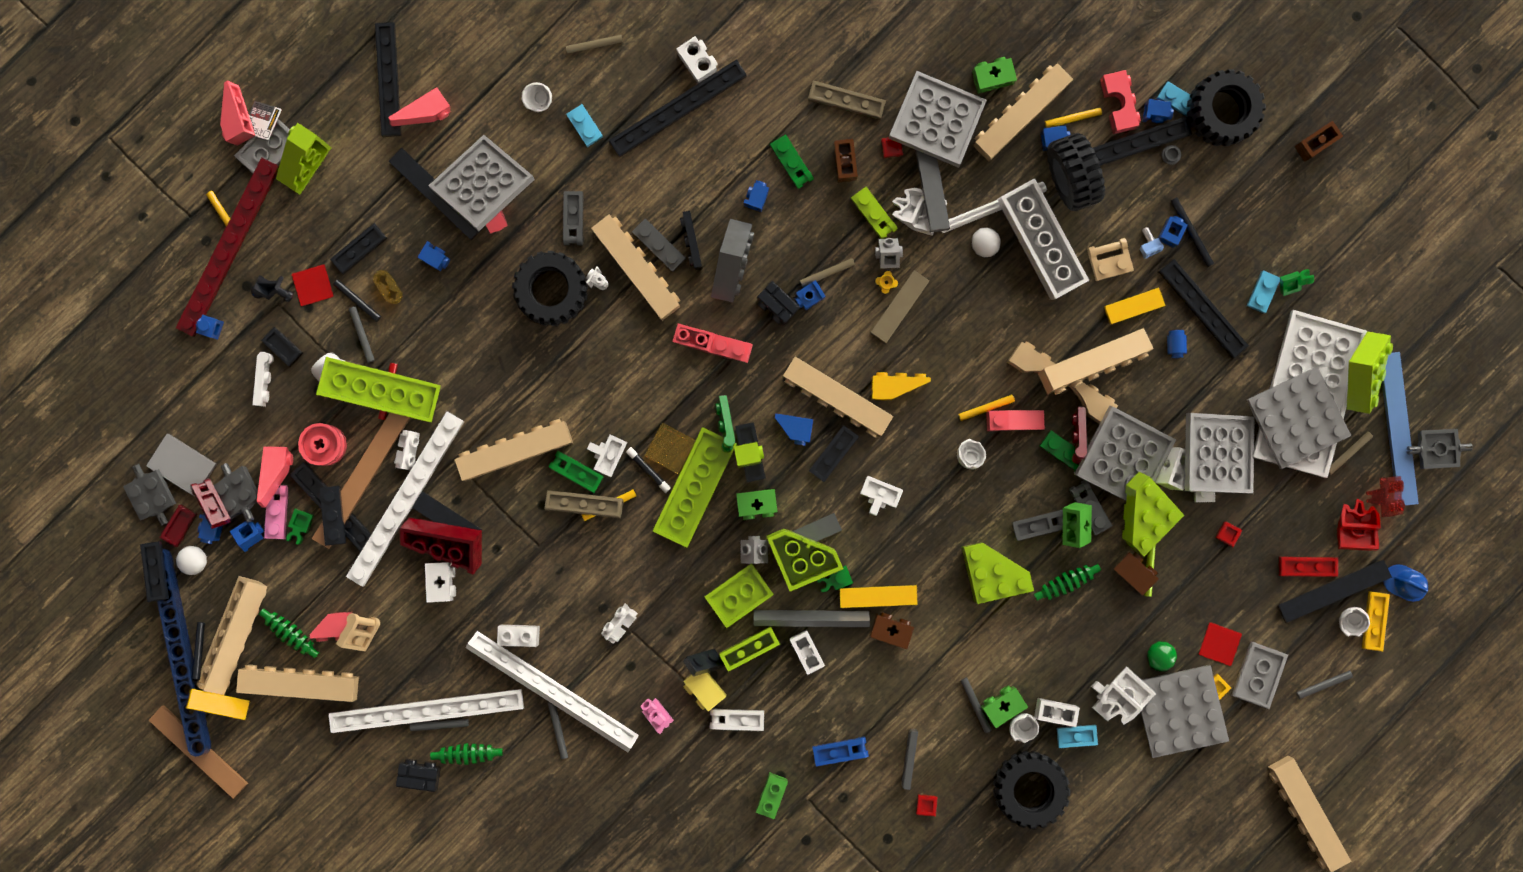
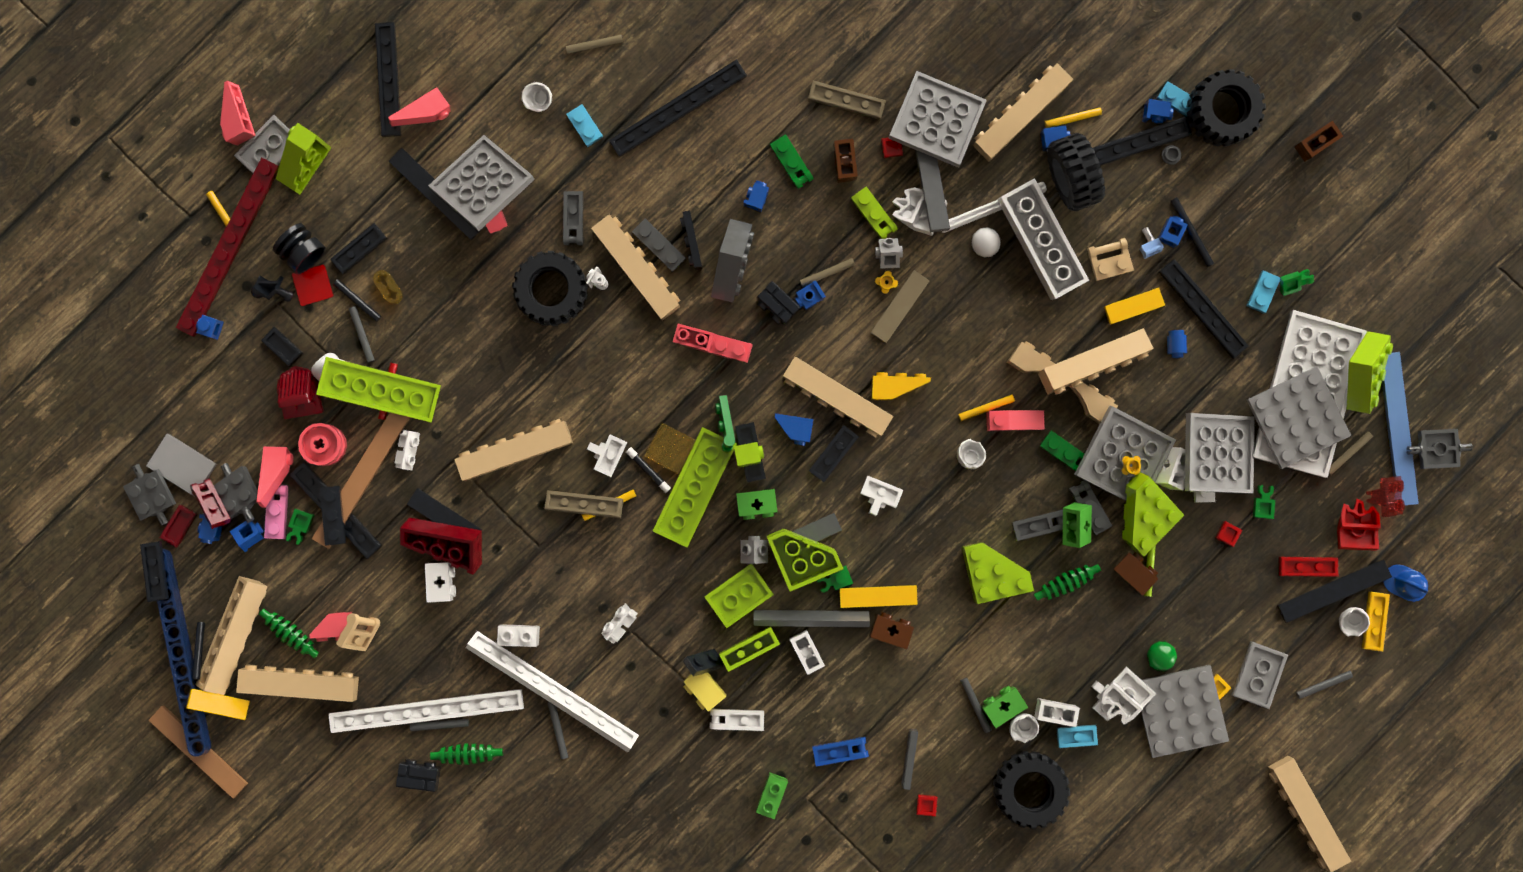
(191, 560): white hair -> none
(262, 379): white plate -> none
(264, 119): sticker -> none
(298, 248): none -> black wheel
(298, 393): none -> dark red piece
(405, 499): white plate -> none
(434, 257): blue brick -> none
(576, 472): green plate -> none
(656, 714): bright pink hips -> none
(692, 62): white brick -> none
(986, 82): bright green brick -> none
(1079, 435): plate -> none
(1118, 86): coral arch -> none
(1136, 465): none -> yellow plate
(1220, 644): red sticker -> none
(1264, 506): none -> green plate

